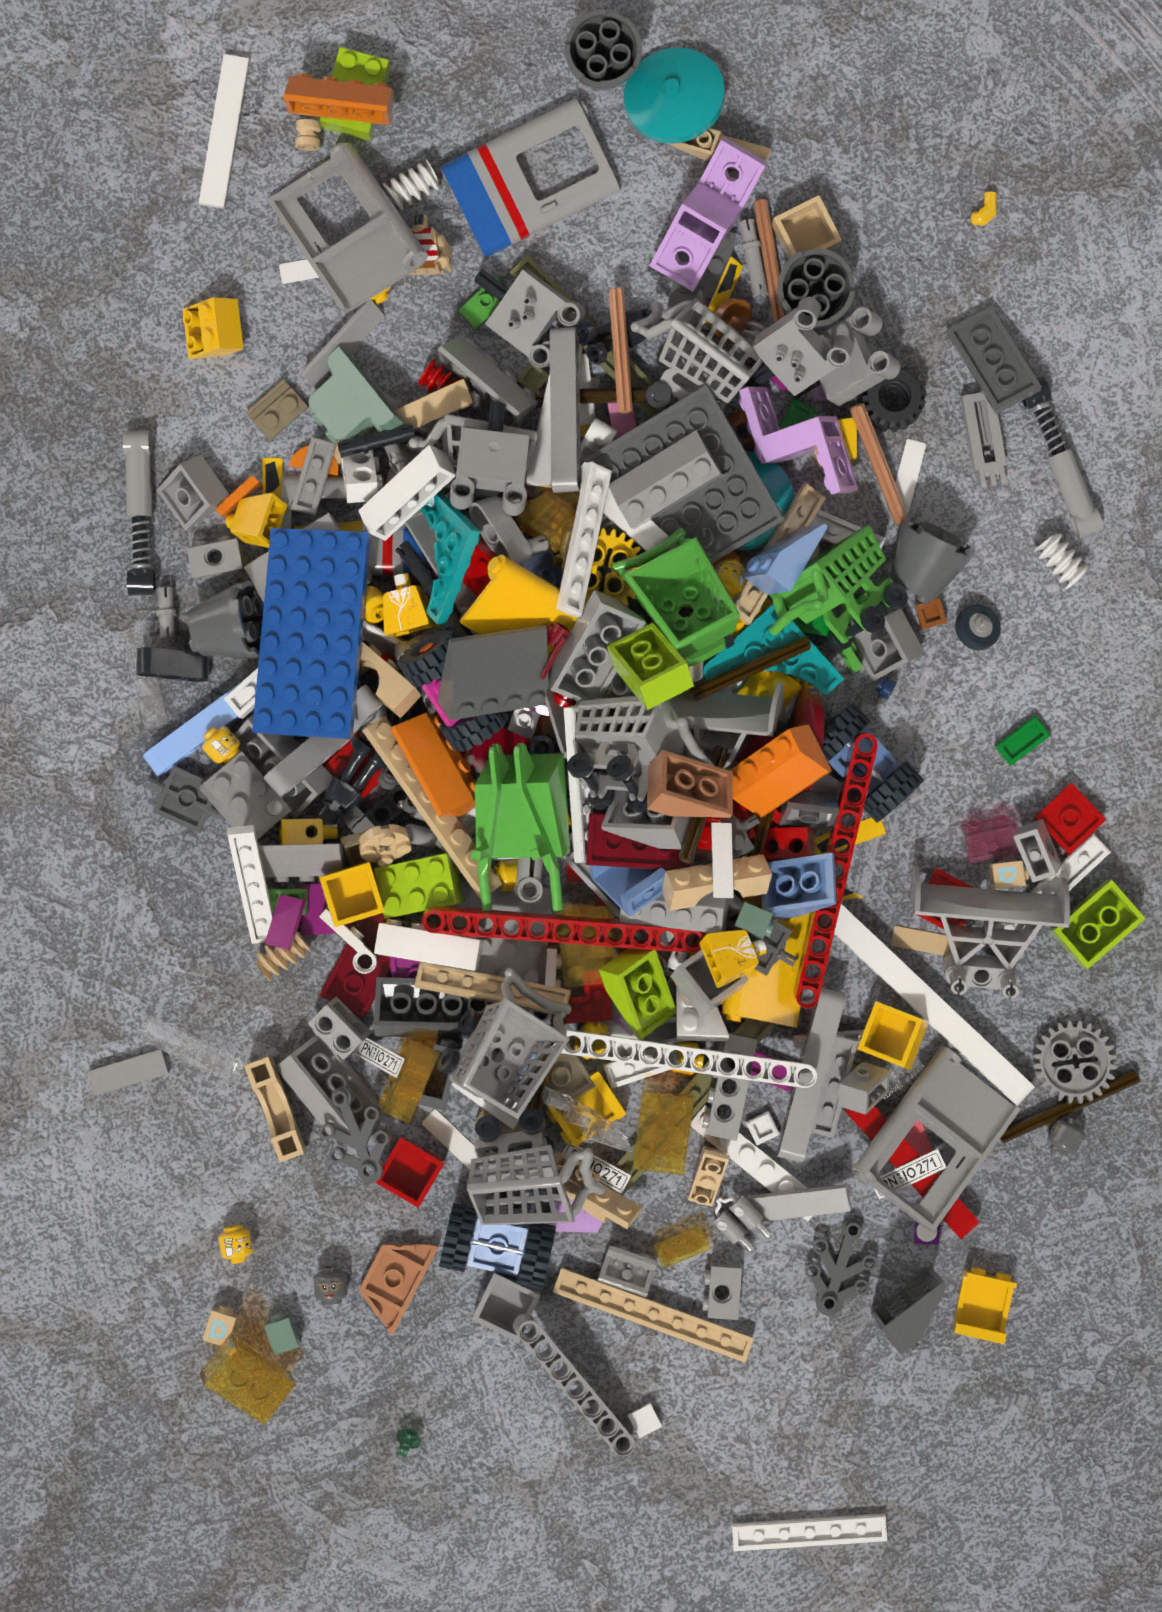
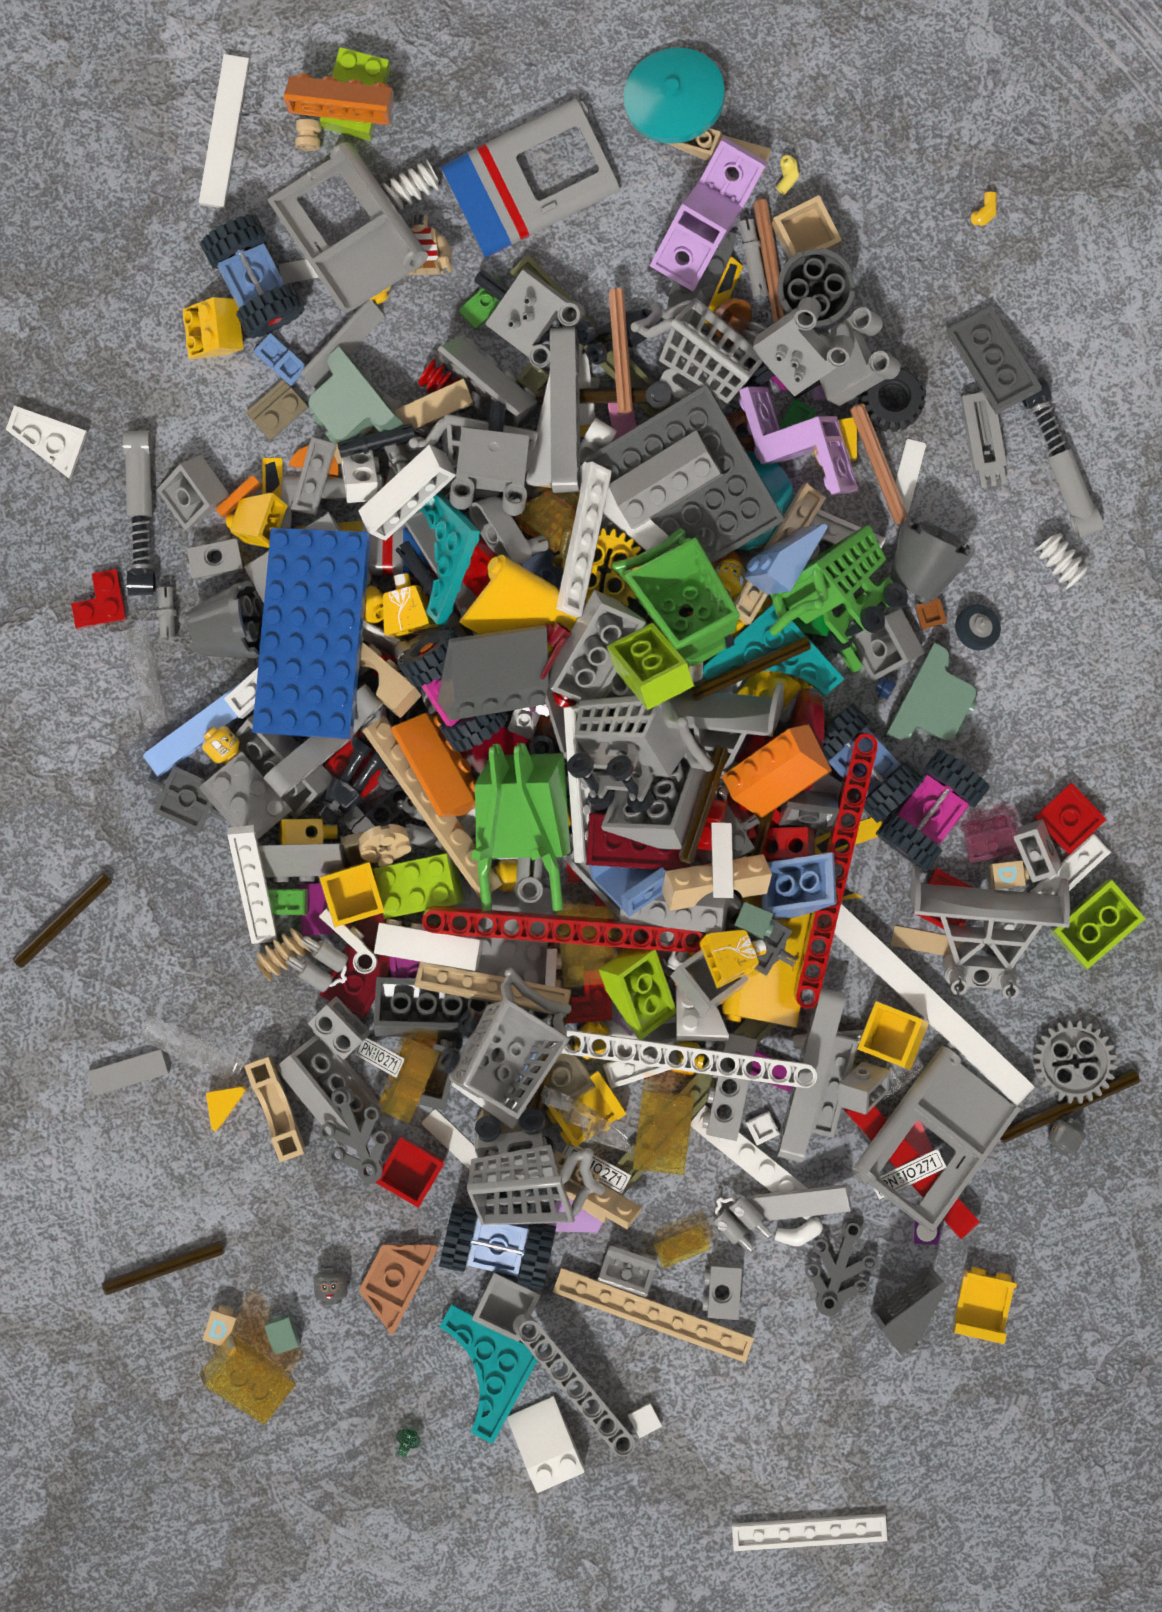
(49, 438): none -> white wing
(62, 920): none -> dark brown axle
(107, 606): none -> red plate
(163, 1267): none -> dark brown axle
(172, 664): black beam -> none
(221, 1104): none -> yellow slope
(236, 1243): yellow head -> none
(251, 276): none -> black plate
(280, 359): none -> medium blue slope
(285, 922): magenta tile -> none
(326, 954): none -> light grey piece
(500, 1368): none -> teal plate
(545, 1444): none -> white slope
(603, 38): dark grey cone -> none
(688, 787): nougat slope -> none
(708, 1175): tan slope -> none
(790, 174): none -> light yellow arm
(800, 1235): none -> white arm
(933, 810): none -> plate
(934, 701): none -> sand green brick
(1022, 741): green tile -> none

